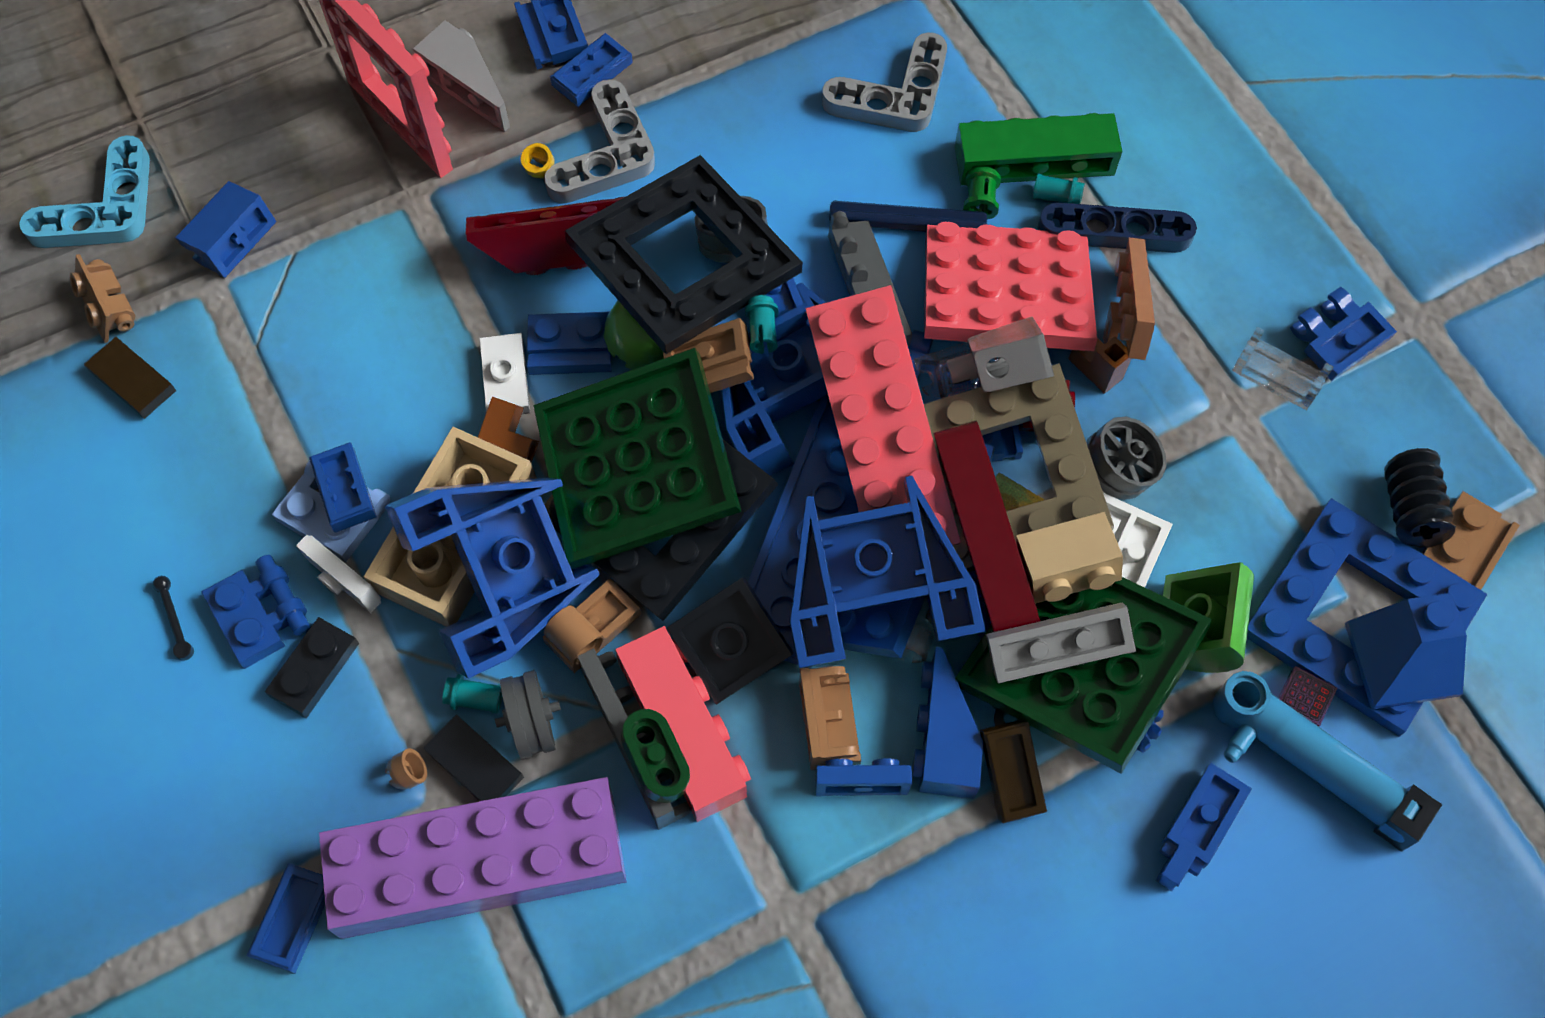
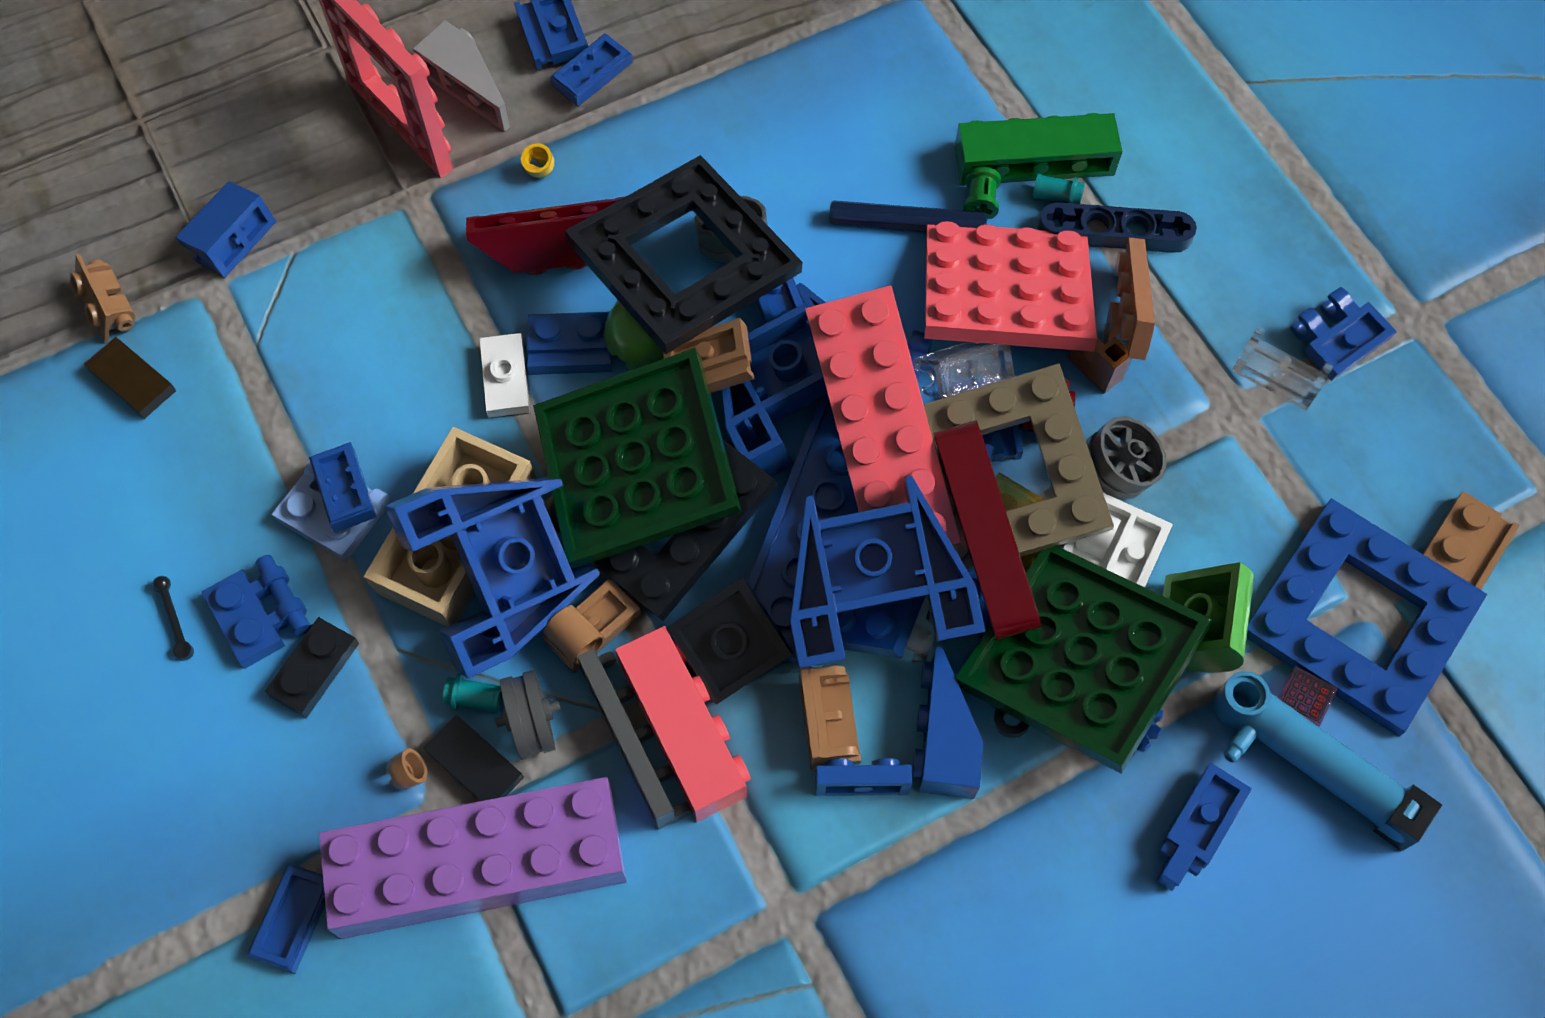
(113, 207): medium azure beam -> none
(338, 575): white plate -> none
(500, 429): dark orange piece -> none
(621, 148): light grey beam -> none
(657, 757): dark green plate -> none
(762, 314): teal pin -> none
(861, 260): dark grey hinge -> none
(898, 100): light grey beam -> none
(1013, 771): dark brown tile -> none
(1020, 353): light grey torso -> none
(1060, 642): light grey plate -> none
(1070, 557): tan brick -> none
(1410, 651): blue slope -> none
(1419, 498): black piece -> none

